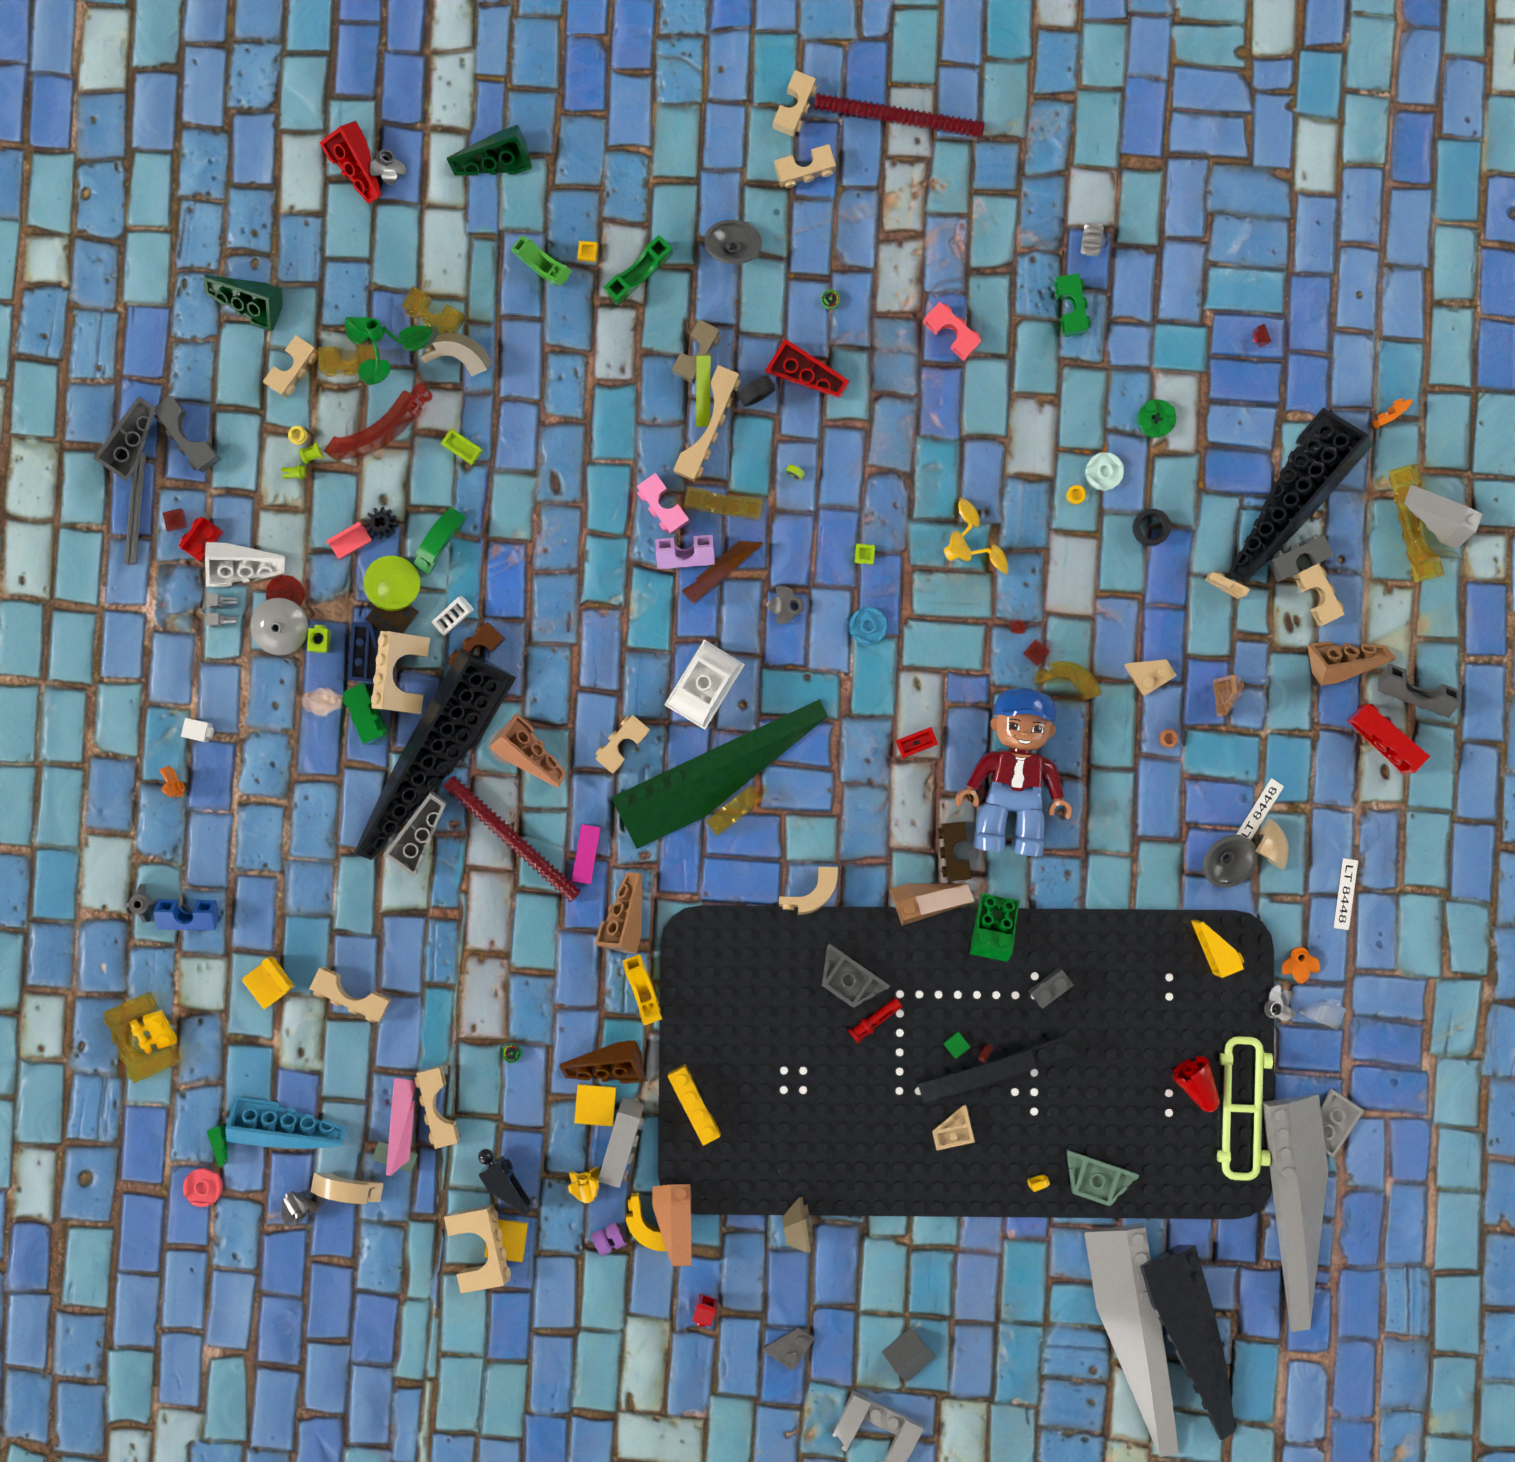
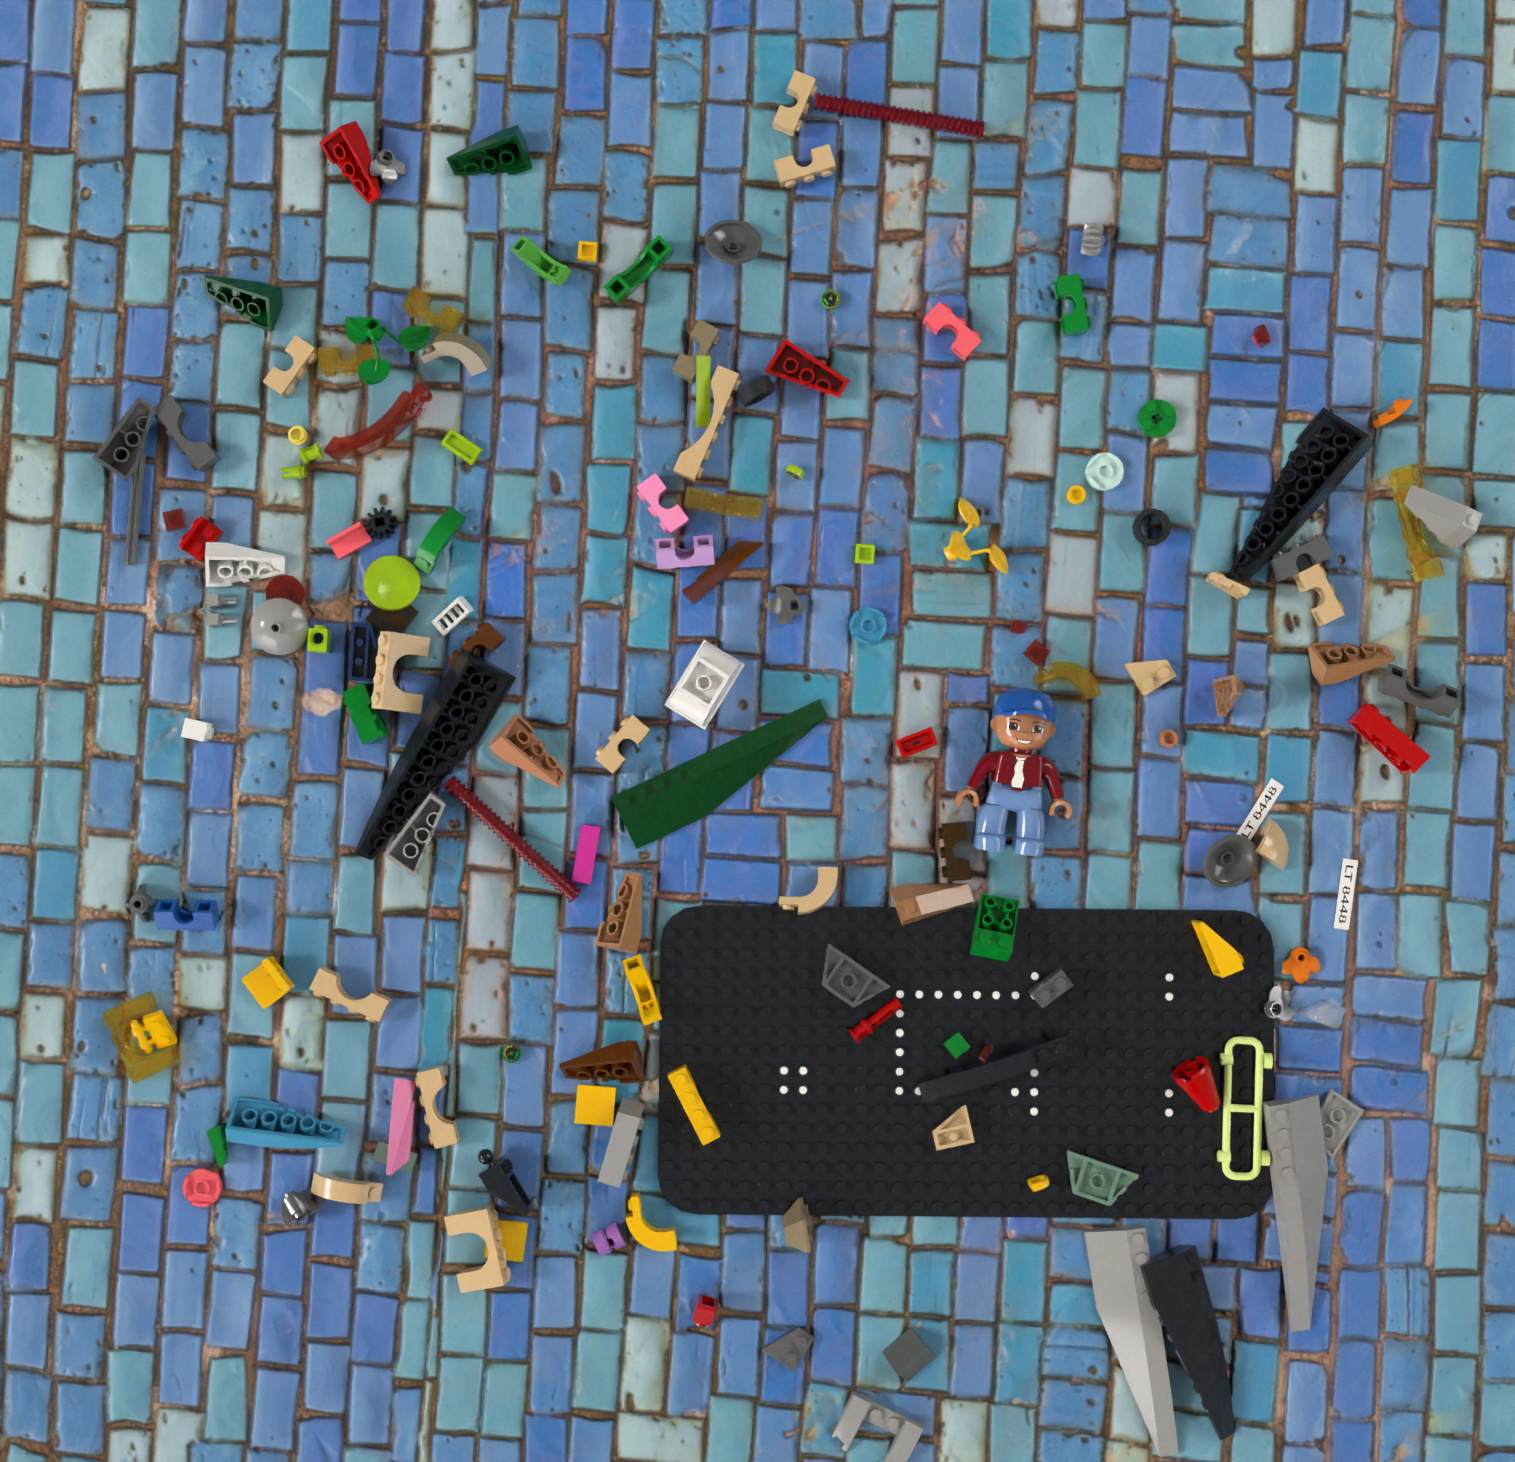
(173, 786): orange plate -> none
(584, 1185): yellow brick -> none
(673, 1216): nougat wedge -> none
(734, 810): clear yellow arch -> none

